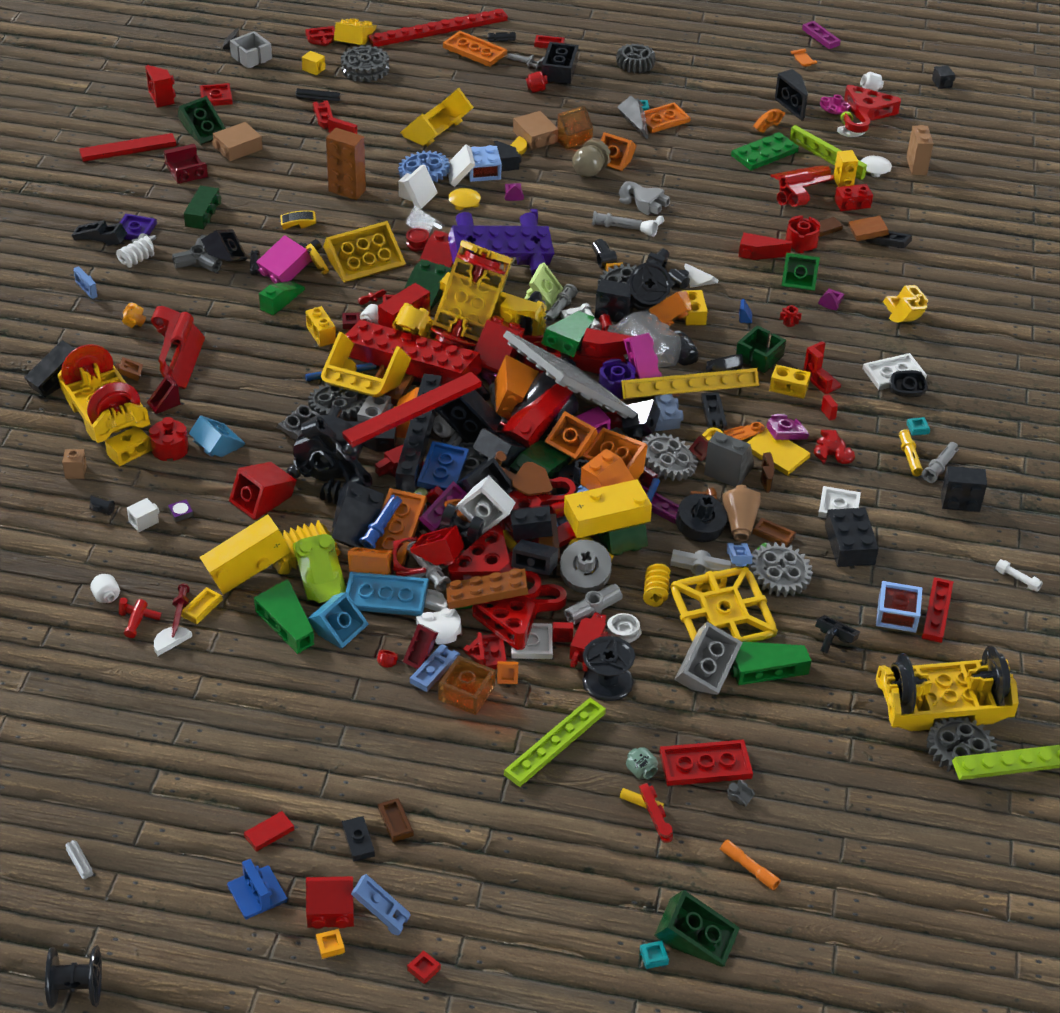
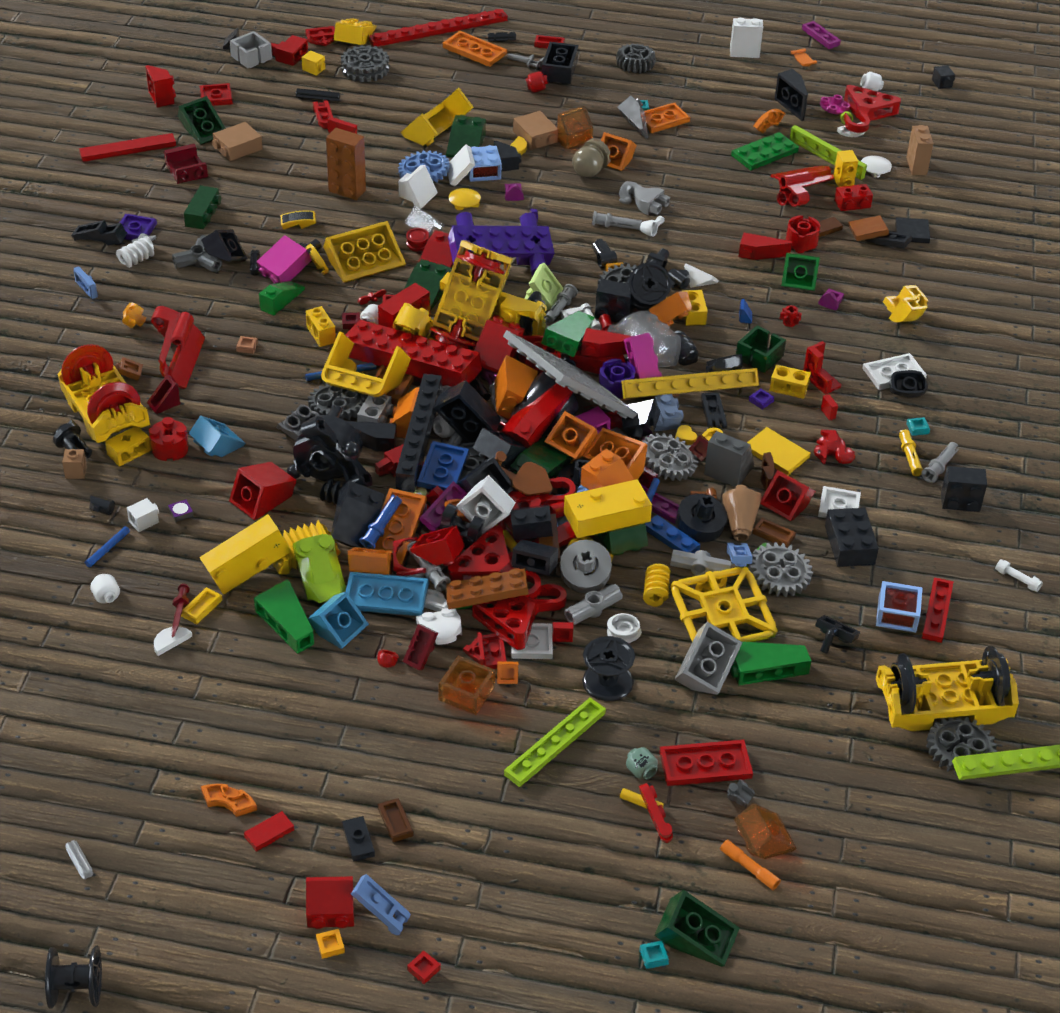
(44, 376): black wedge -> none
(68, 436): none -> black piece
(107, 546): none -> blue bar
(137, 613): red piece -> none
(233, 799): none -> orange tile
(247, 345): none -> nougat tile
(256, 890): blue bracket -> none
(291, 50): none -> red hinge
(411, 409): red tile -> none
(433, 668): medium blue plate -> none
(465, 131): none -> dark green slope
(587, 631): red hinge -> none
(671, 535): none -> blue plate
(686, 434): none -> yellow tile
(745, 432): orange piece -> none
(746, 38): none -> white brick
(761, 399): none -> dark purple tile
(763, 832): none -> clear orange slope
(785, 428): magenta tile -> none
(787, 496): none -> red slope
(916, 227): none -> black tile

